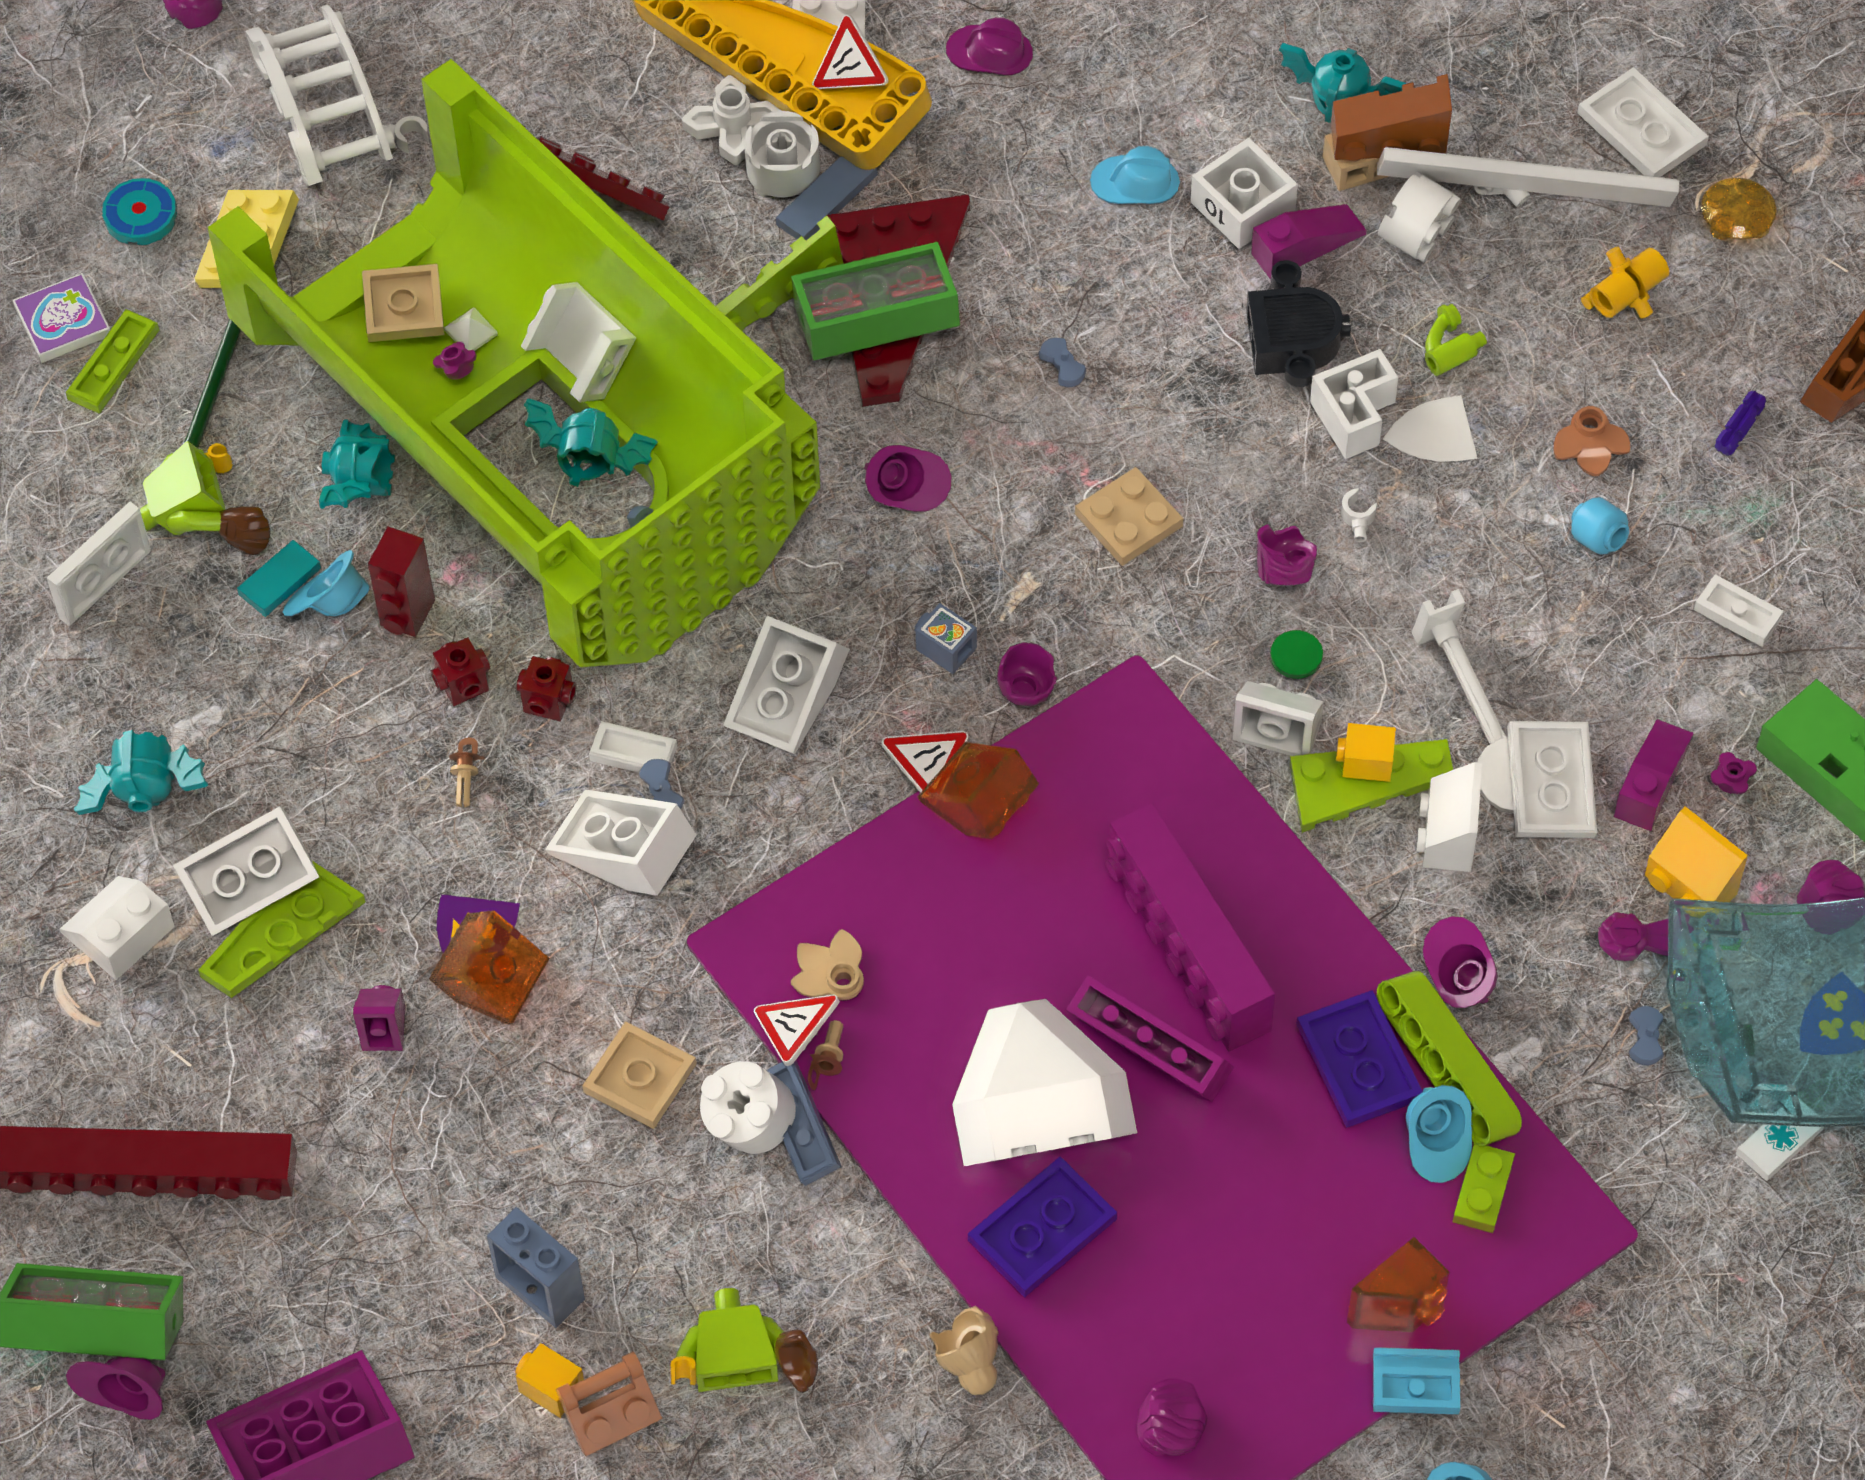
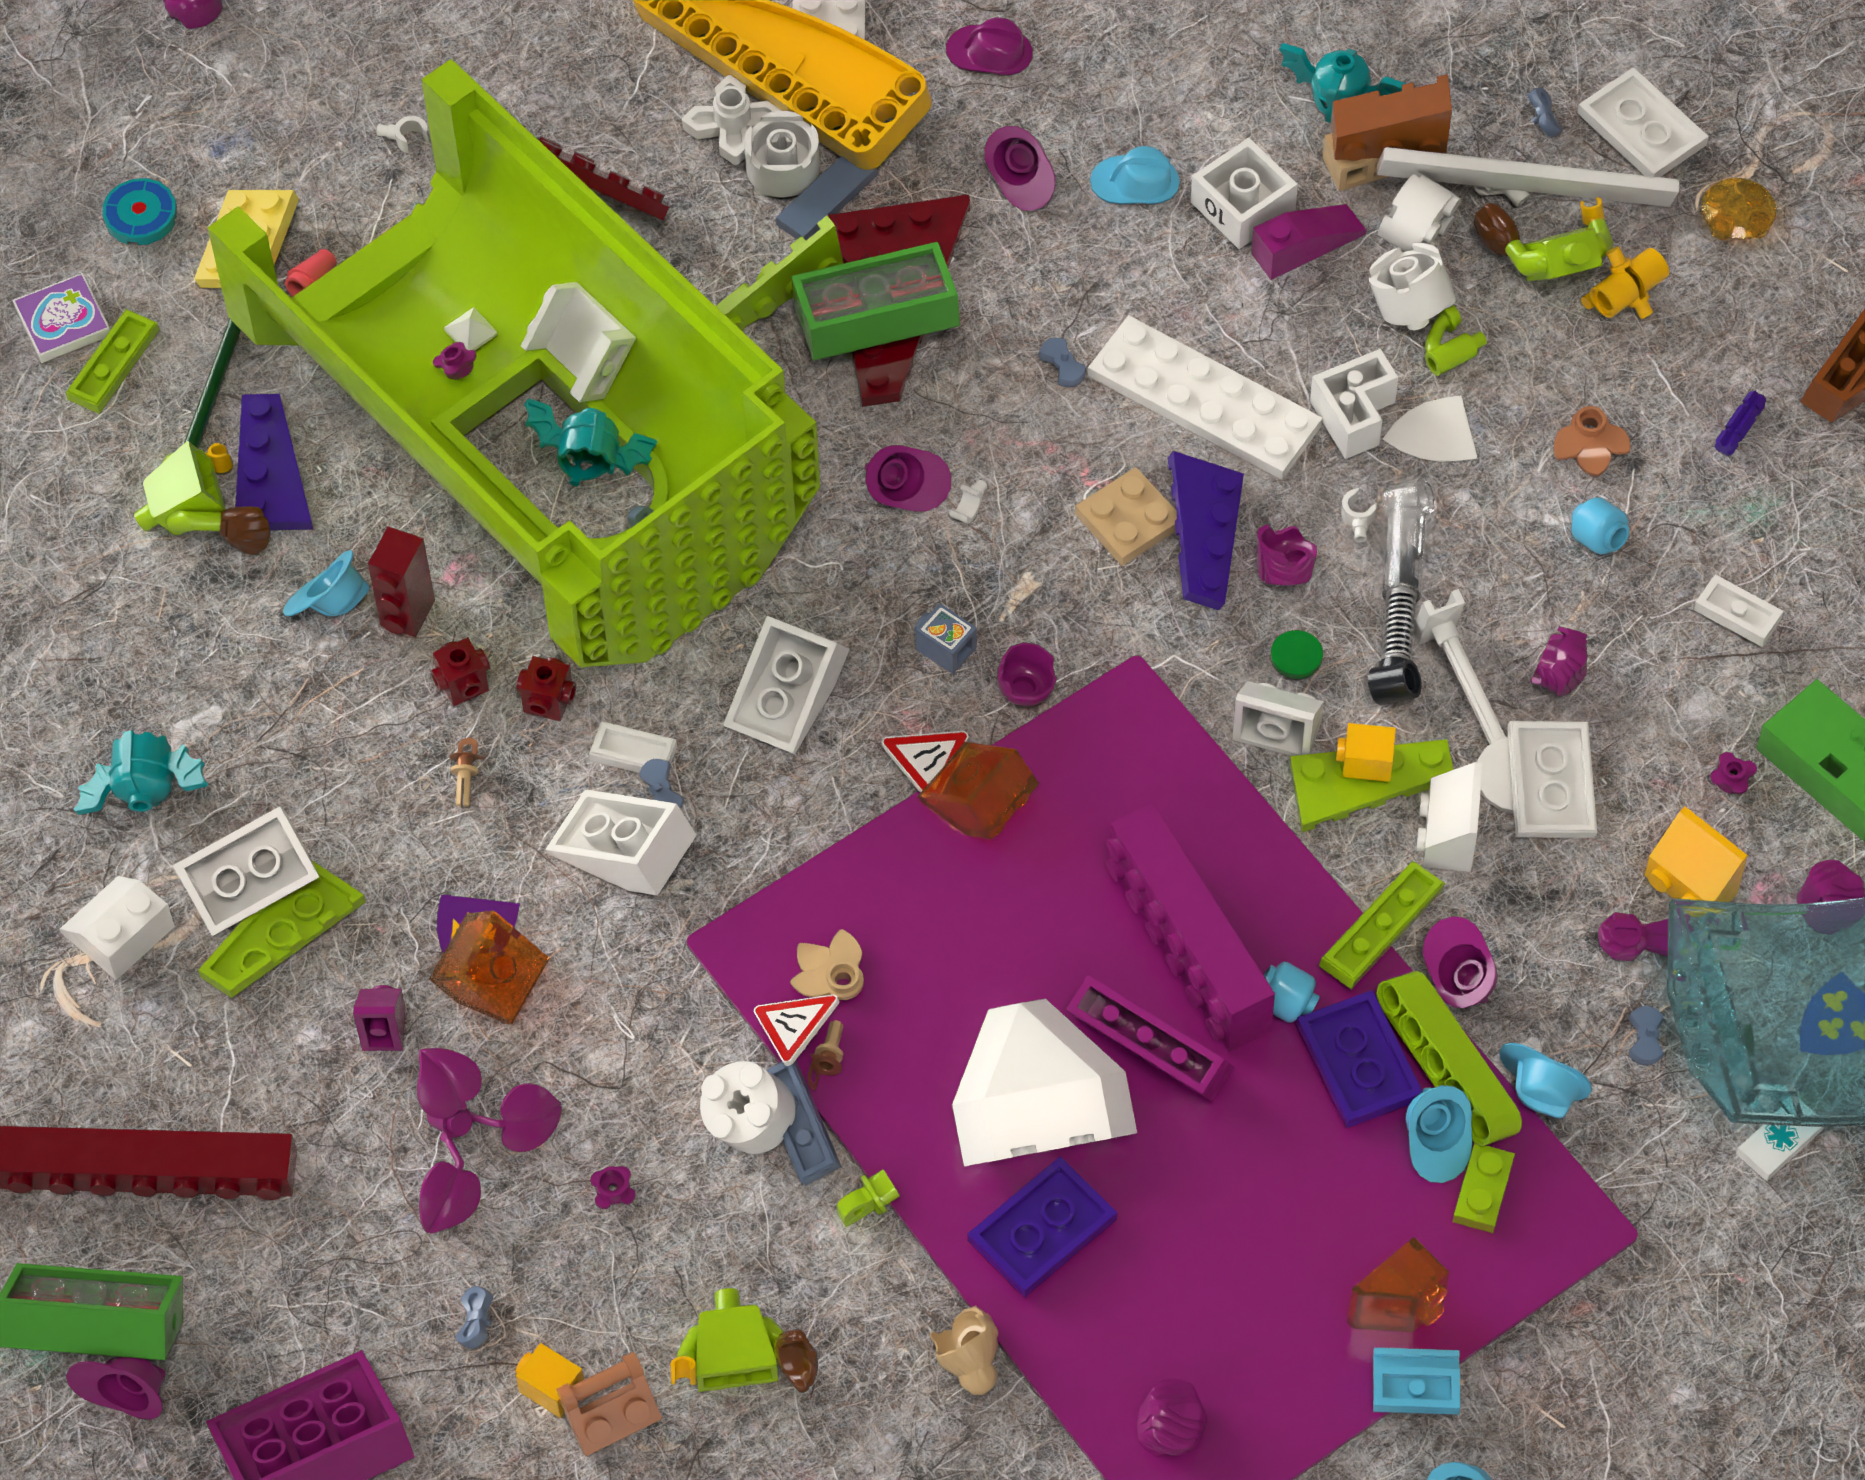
(99, 564): white tile -> none
(268, 465): none -> dark purple wing
(272, 60): white fence -> none
(279, 578): teal tile -> none
(309, 271): none -> coral cone
(357, 466): teal helmet -> none
(403, 303): tan plate -> none
(443, 1087): none -> magenta plant
(476, 1302): none -> sand blue piece
(531, 1257): sand blue window -> none
(612, 1176): none -> magenta plate
(639, 1075): tan plate -> none
(849, 60): piece -> none
(873, 1196): none -> lime piece
(970, 502): none -> white piece
(1020, 167): none -> magenta piece
(1205, 397): none -> white plate
(1206, 523): none -> dark purple wing
(1292, 991): none -> medium azure head
(1293, 326): black piece -> none
(1381, 924): none -> lime tile
(1407, 512): none -> piece
(1411, 285): none -> white brick
(1543, 1082): none -> medium azure piece
(1544, 117): none -> sand blue piece
(1548, 256): none -> lime torso
(1562, 662): none -> magenta hair
(1652, 774): magenta slope -> none

